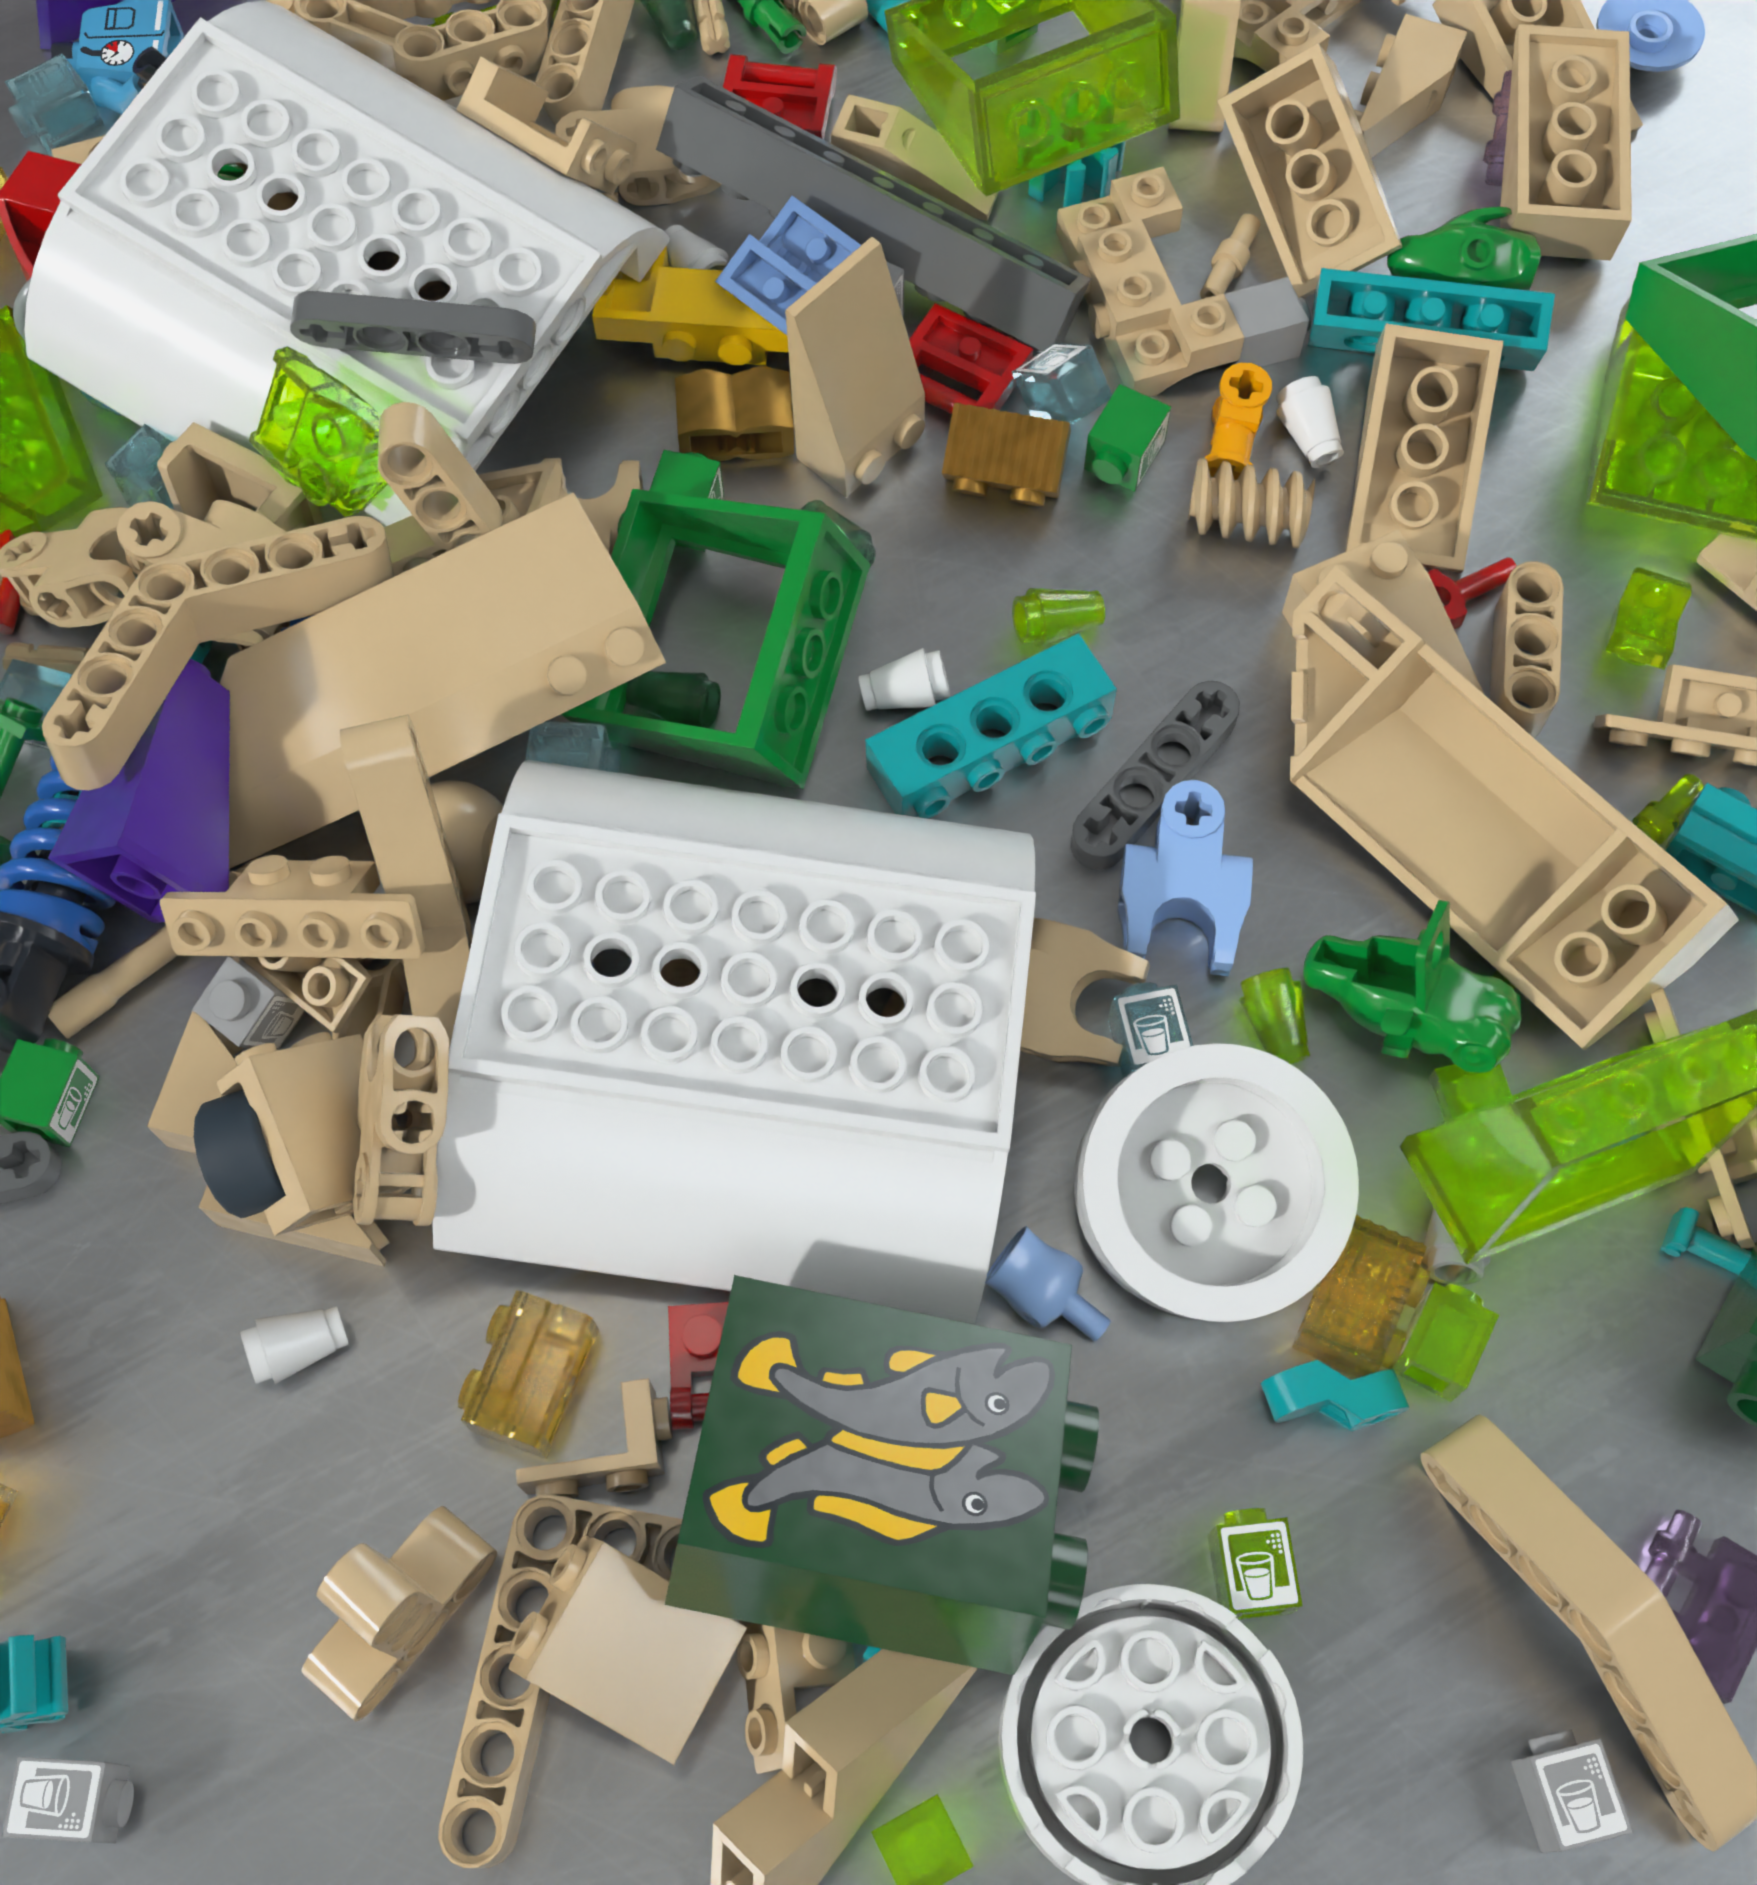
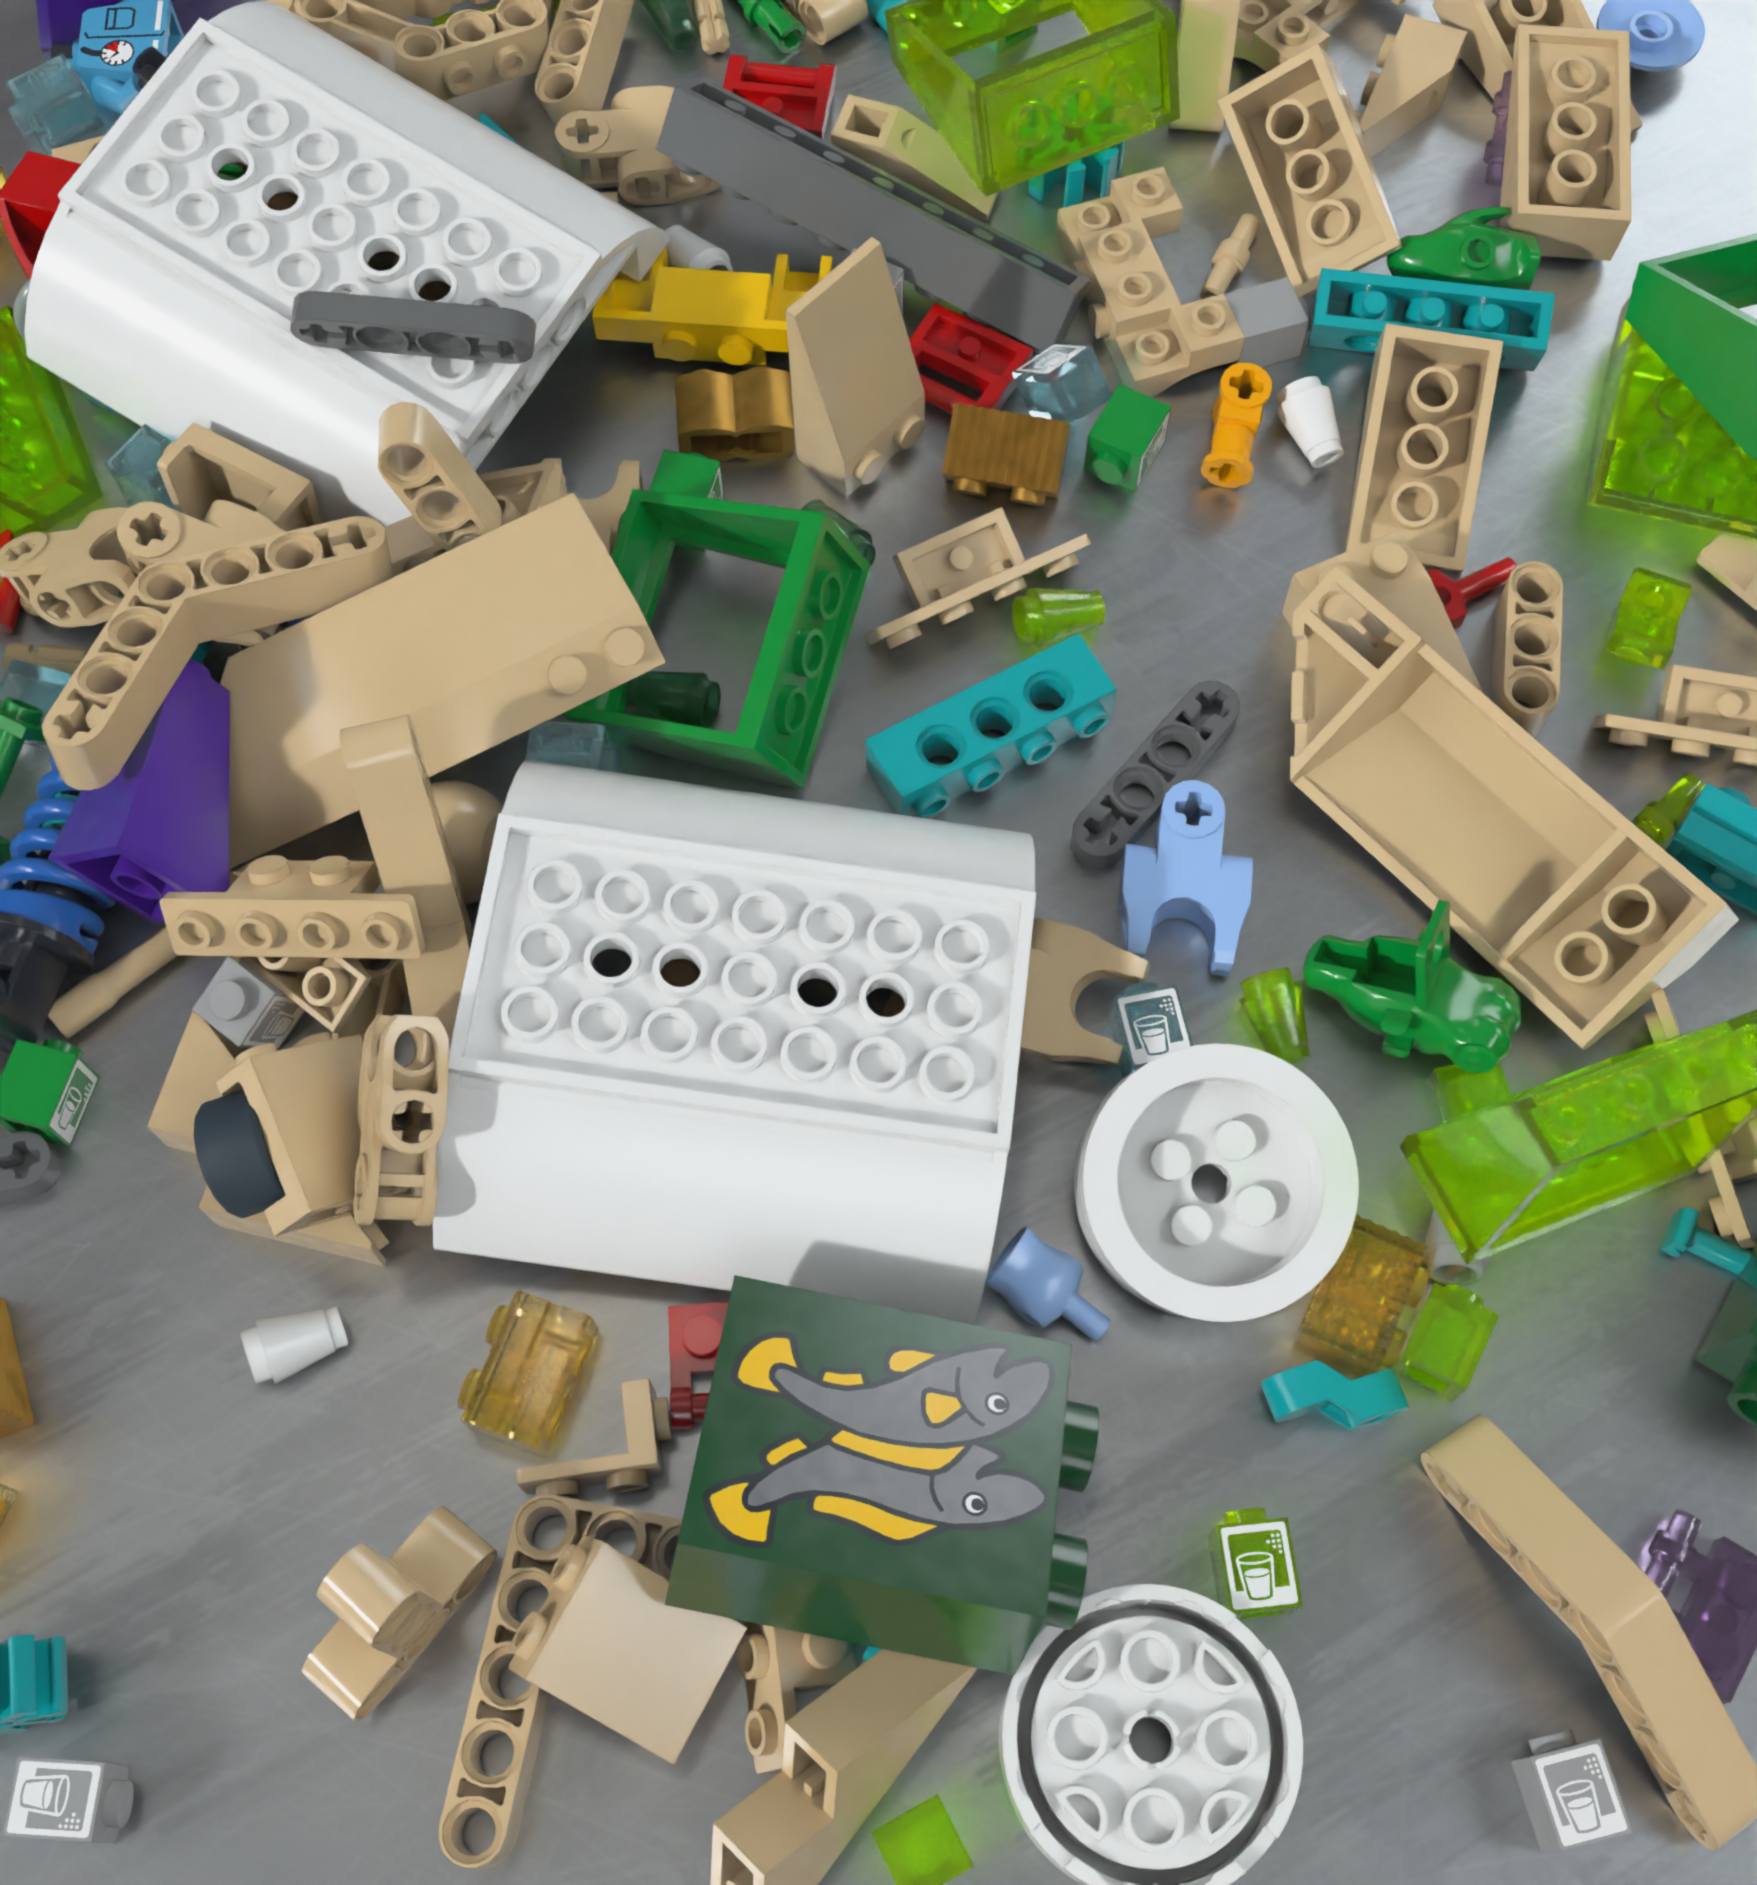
(320, 435): clear neon green slope -> none
(510, 107): tan panel -> none
(785, 261): medium blue slope -> none
(906, 682): white cone -> none
(964, 564): none -> tan bracket
(1251, 502): tan piece -> none

